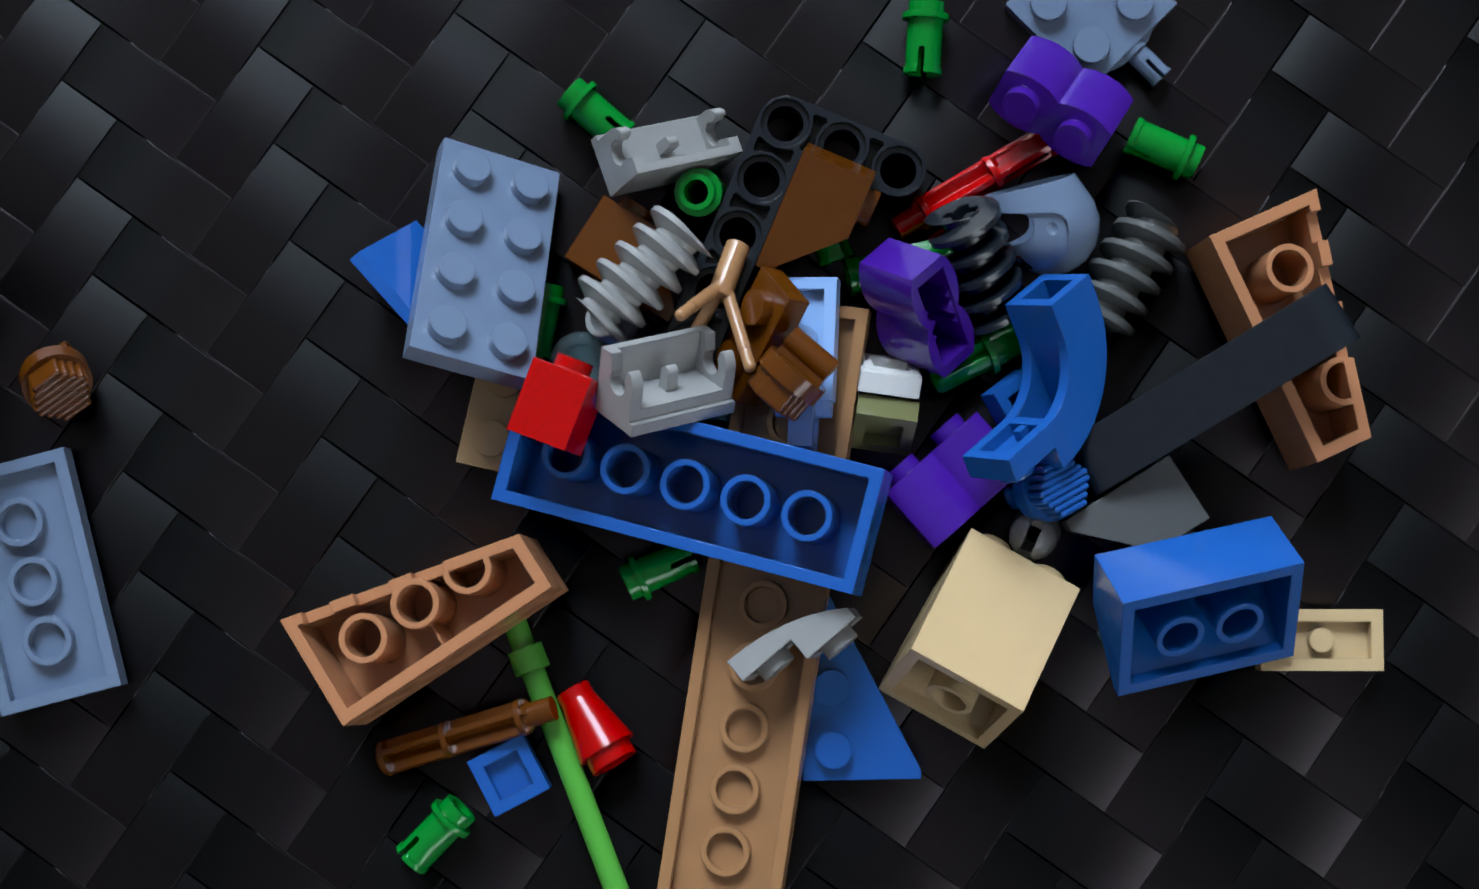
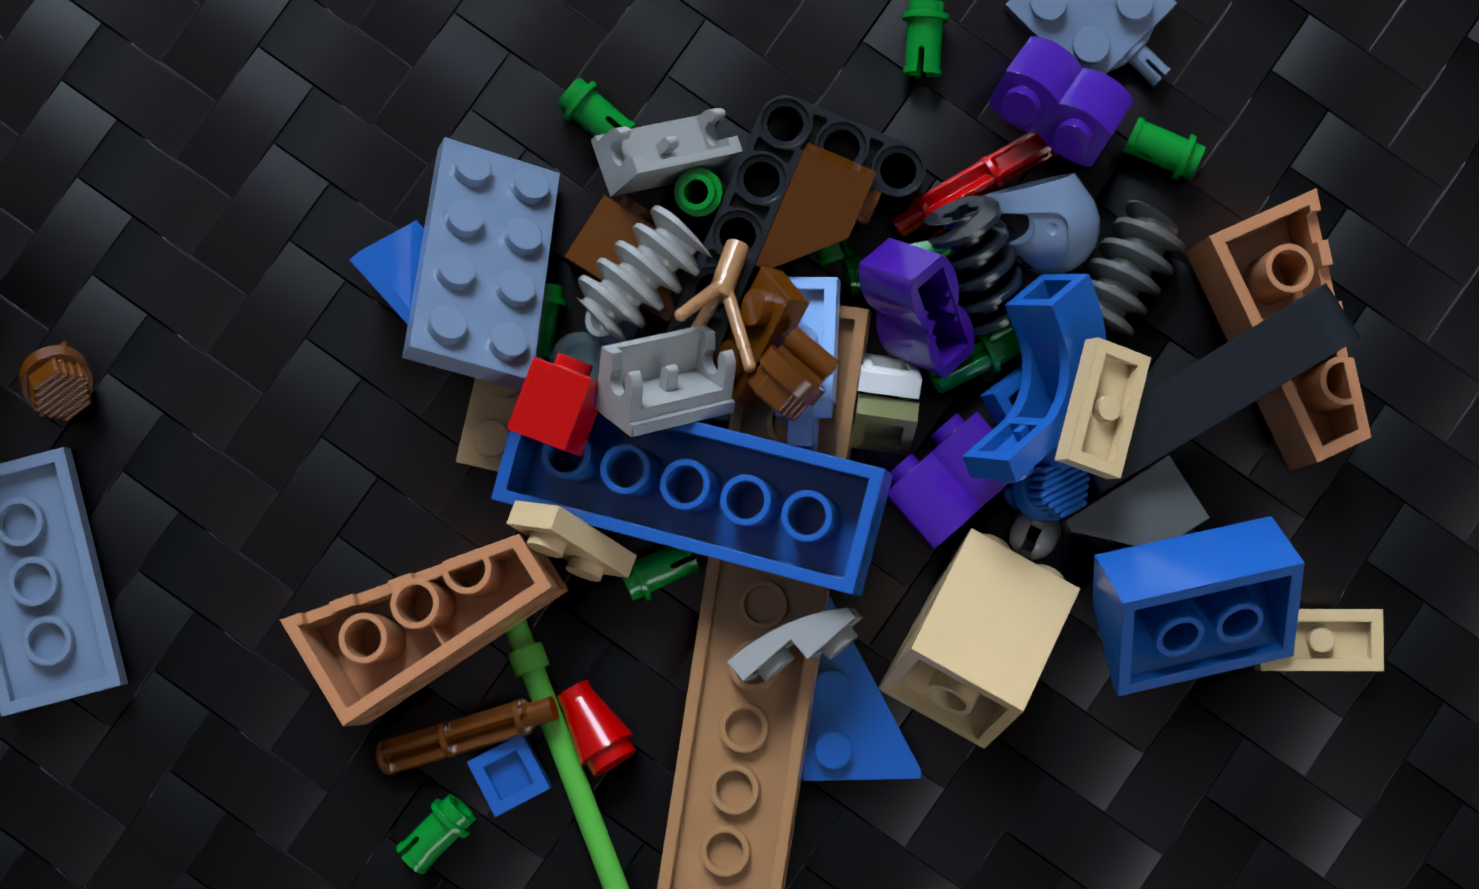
(565, 536): none -> tan plate
(1103, 408): none -> tan plate

